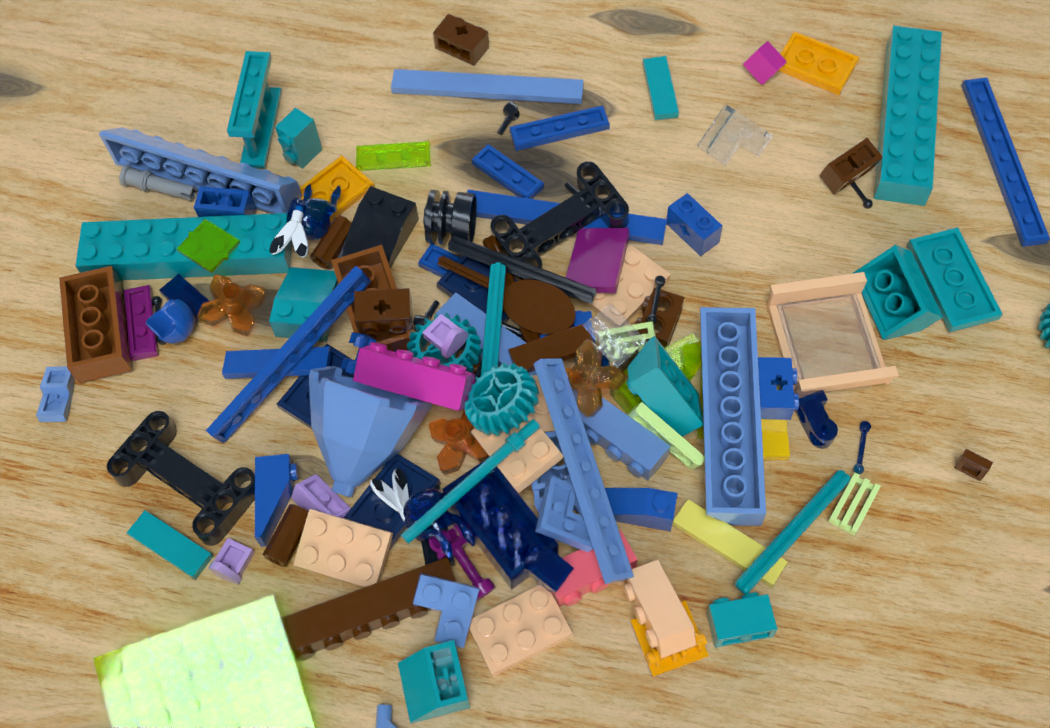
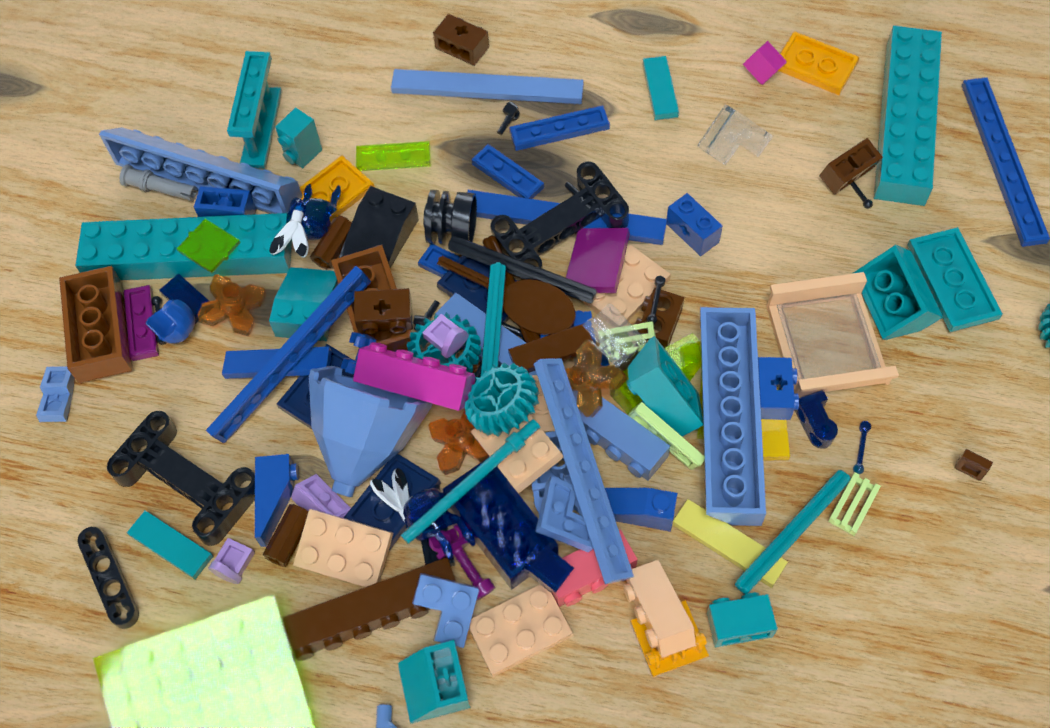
(105, 578): none -> black beam

